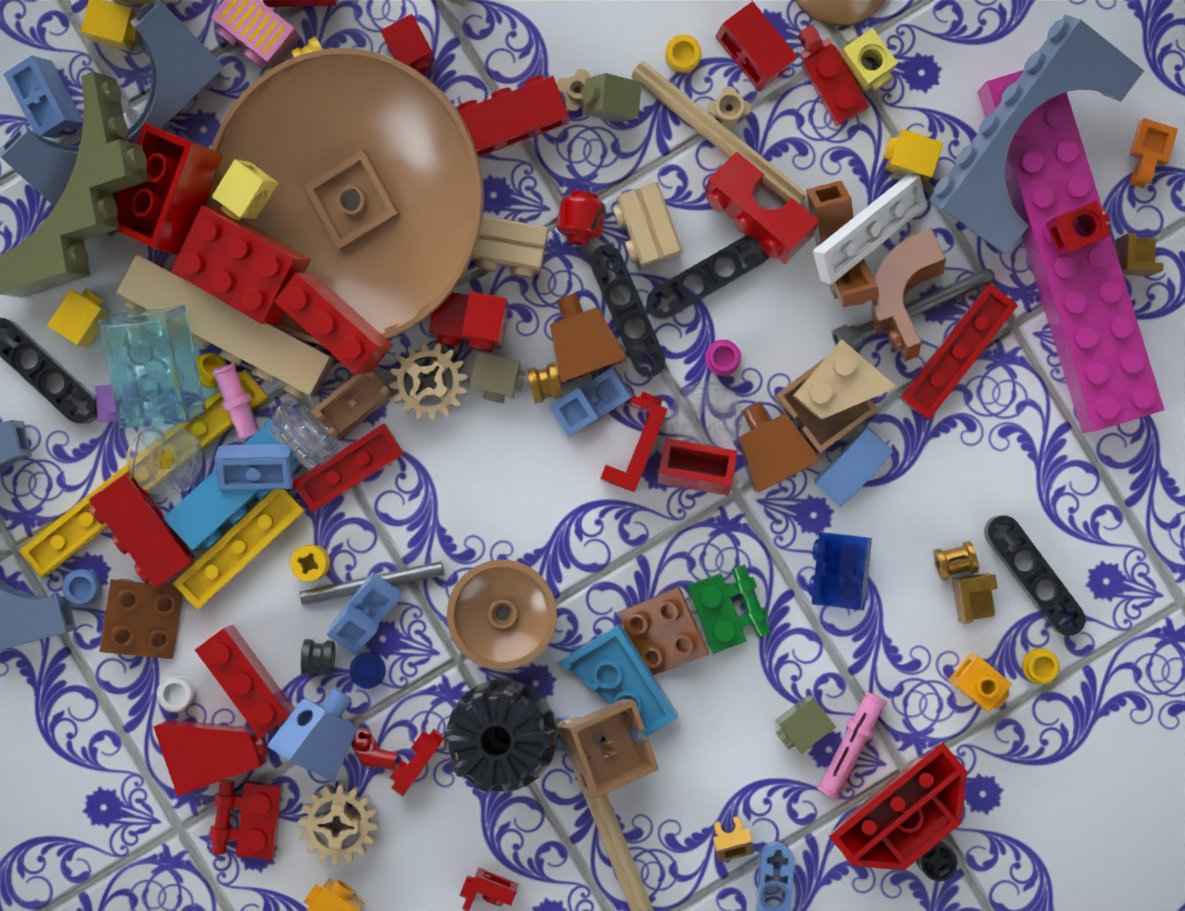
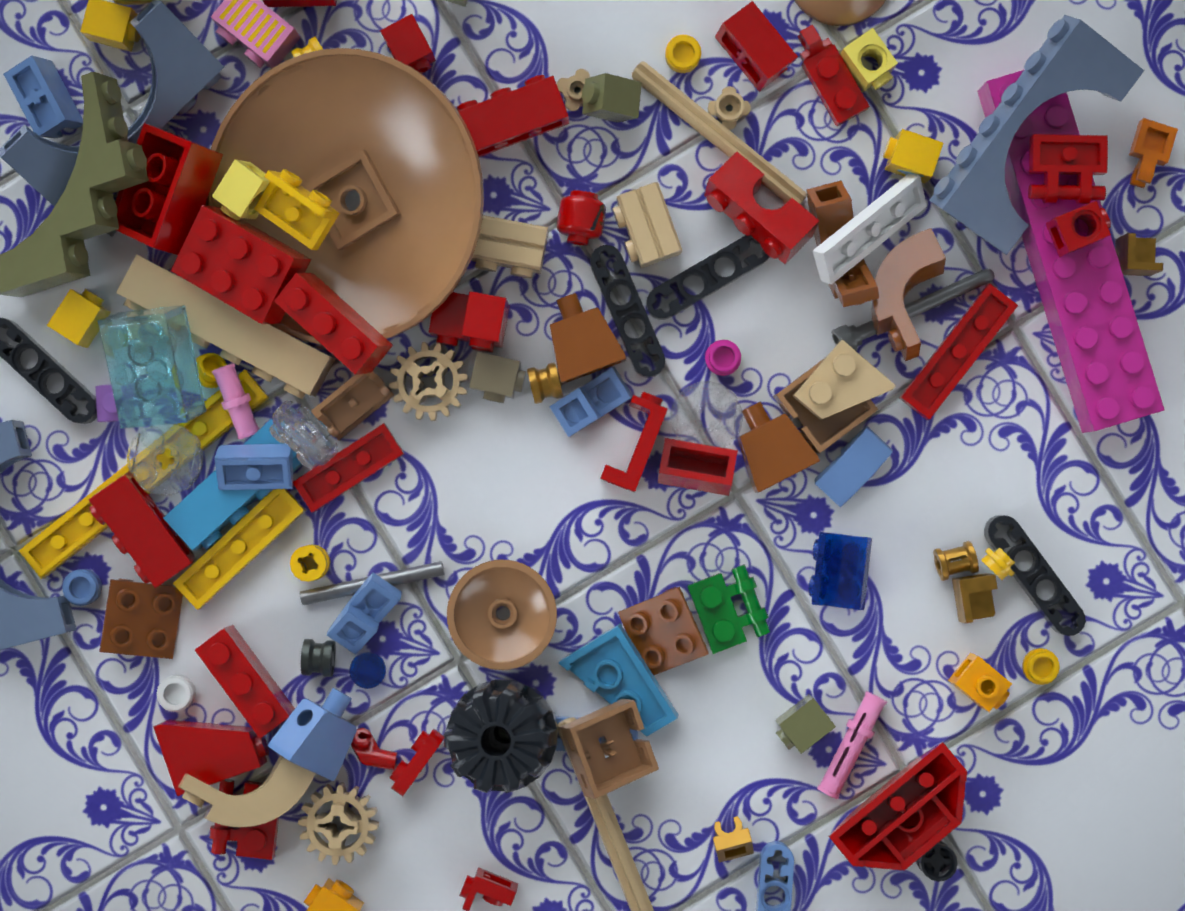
(269, 801): none -> tan arch
(296, 210): none -> yellow bracket
(999, 563): none -> yellow plate
(1068, 156): none -> red plate

